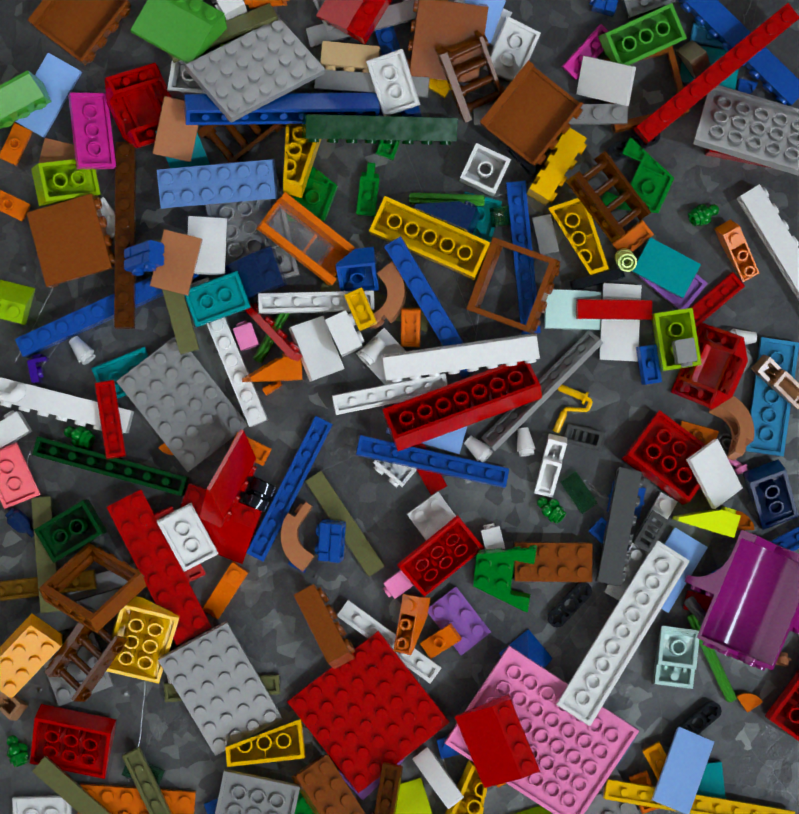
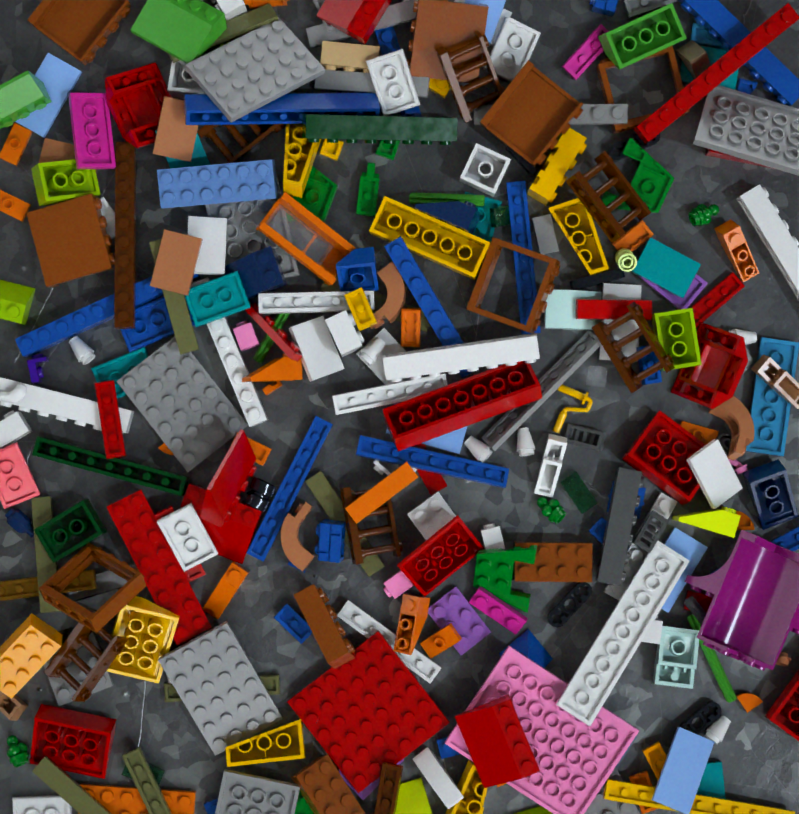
(80, 436): green piece -> none
(144, 257): blue brick -> none
(151, 325): none -> blue tile
(293, 623): none -> blue plate
(331, 150): none -> yellow tile
(355, 534): none -> reddish brown fence
(381, 492): none -> orange tile
(498, 610): none -> dark pink plate
(596, 376): none -> clear plate
(606, 80): white tile -> none
(624, 363): none -> reddish brown fence
(654, 633): none -> white brick
(684, 352): light grey brick -> none
(718, 729): none -> white cone

